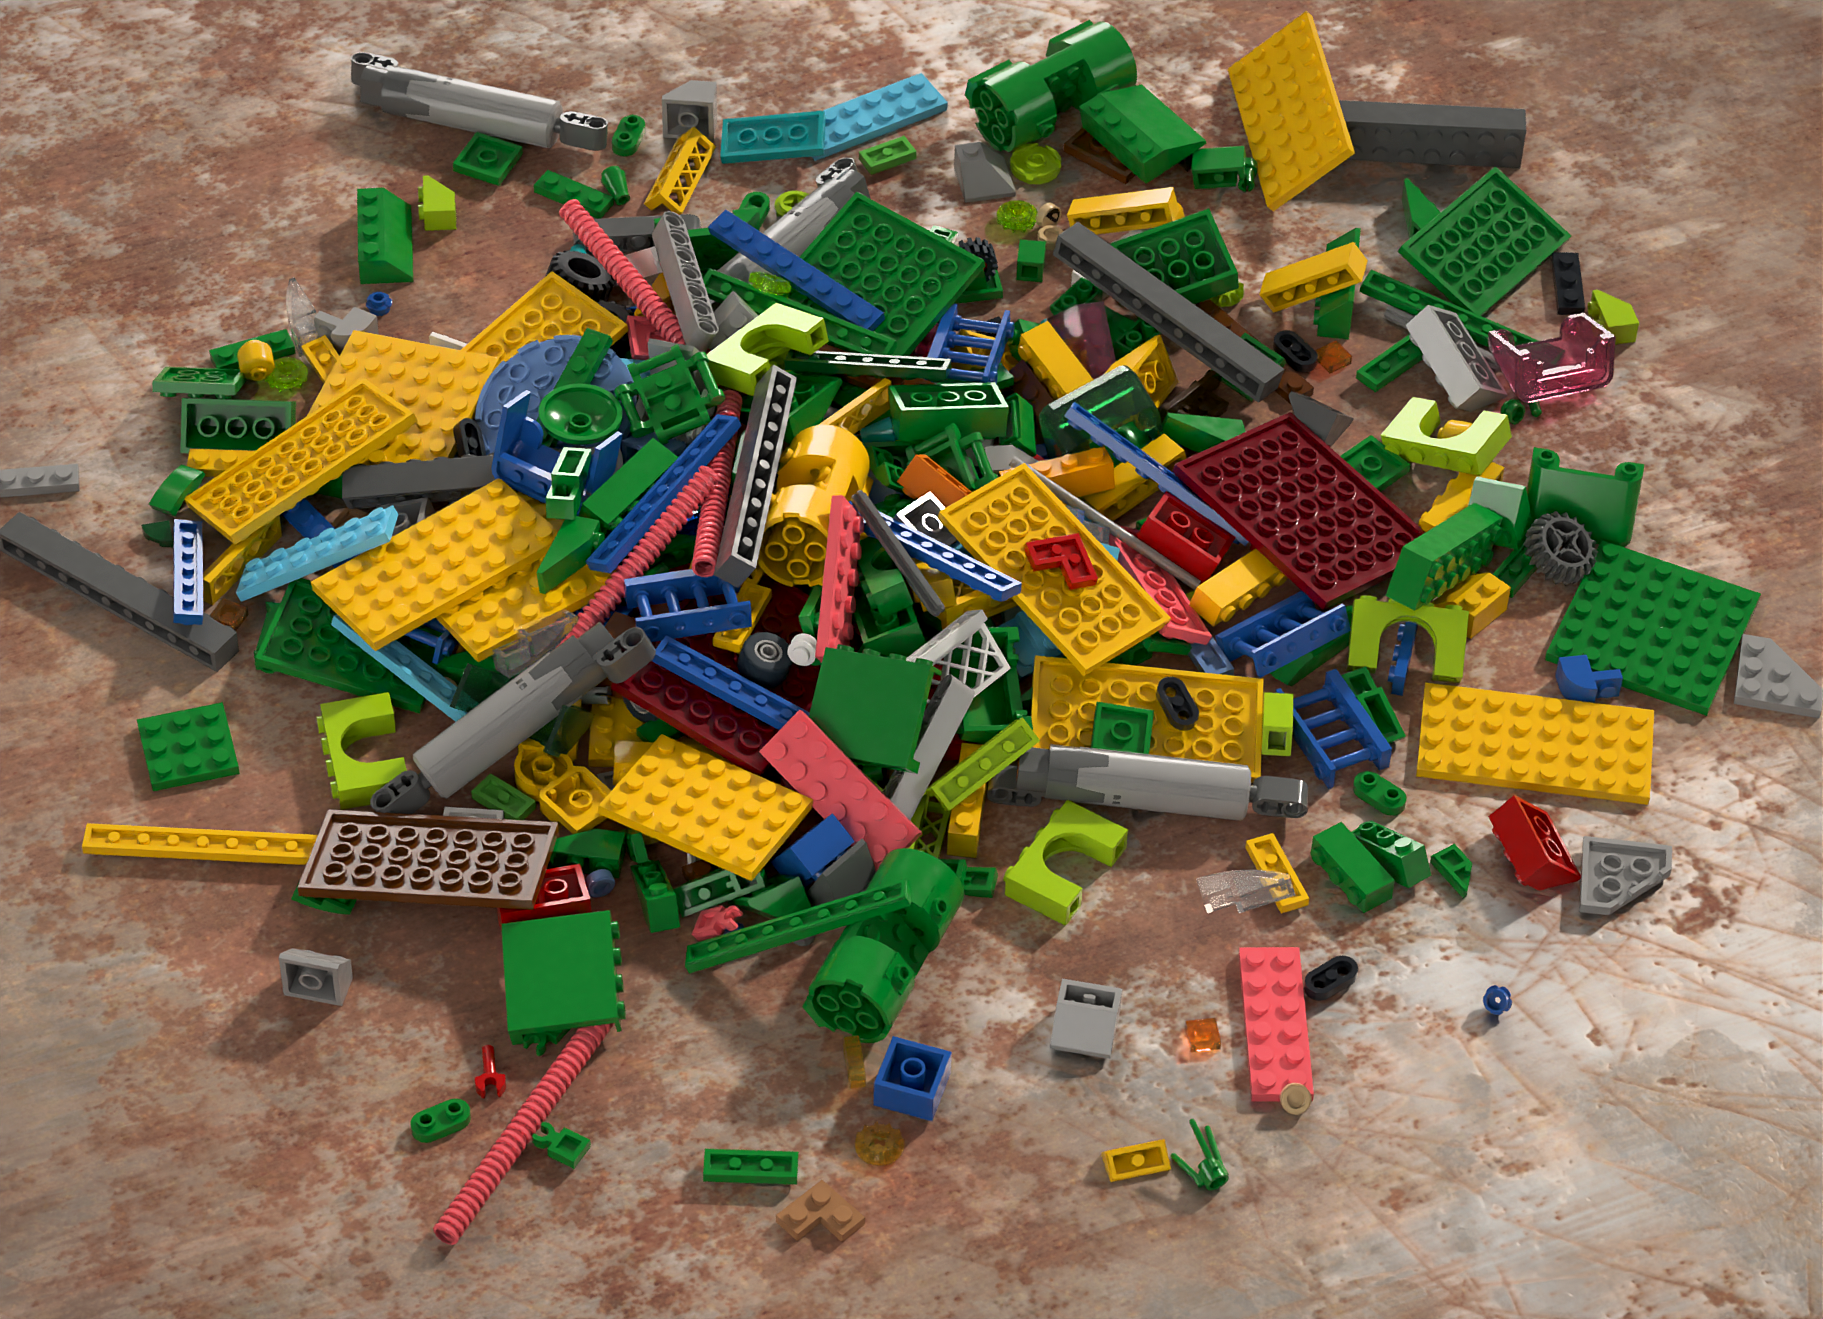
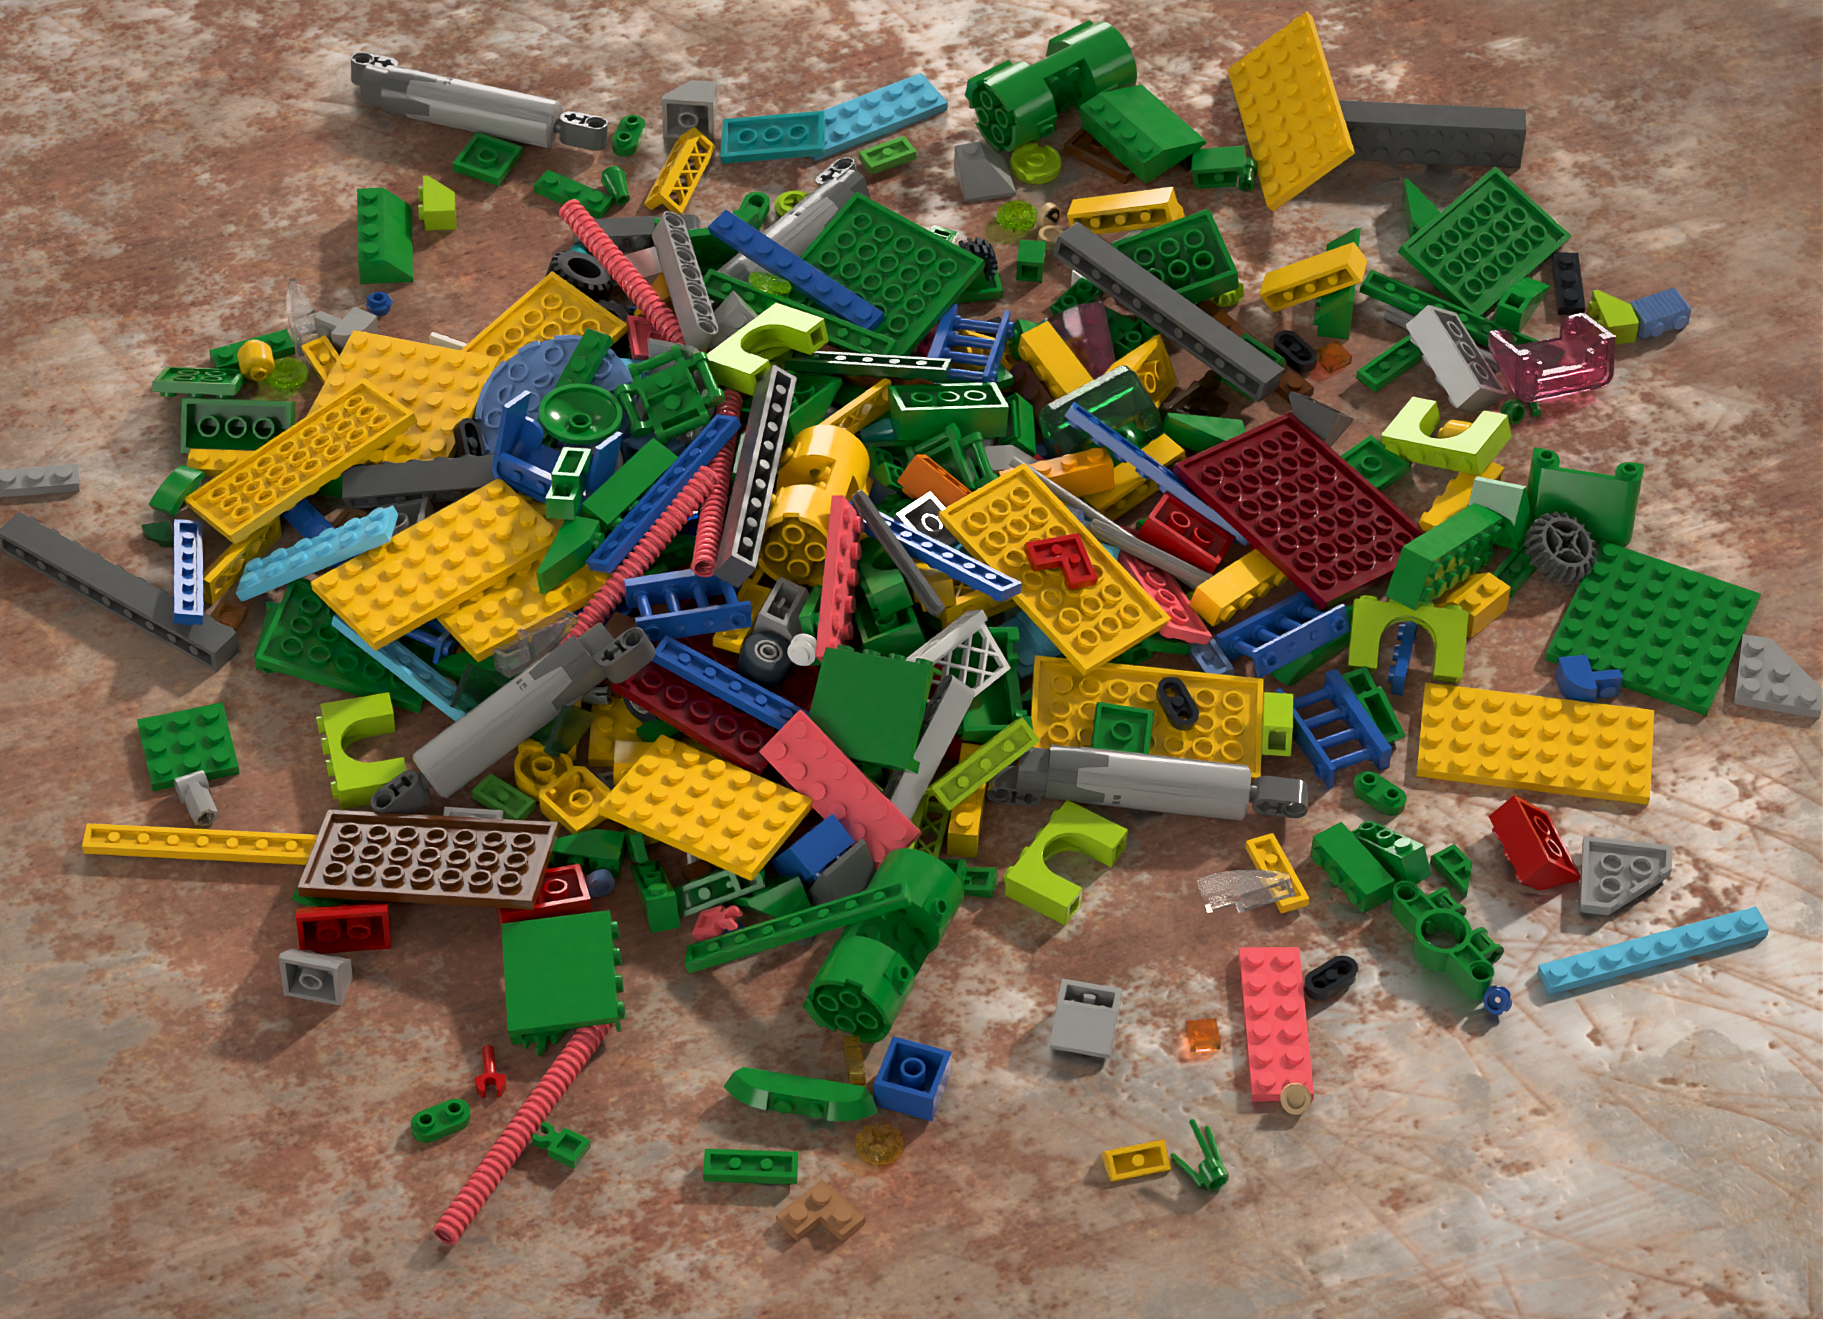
(196, 794): none -> light grey piece
(344, 928): none -> red slope
(782, 610): none -> light grey slope
(800, 1095): none -> green brick
(1148, 553): none -> light grey axle
(1466, 962): none -> green piece
(1520, 303): none -> green slope
(1652, 950): none -> medium azure plate
(1661, 313): none -> medium blue brick

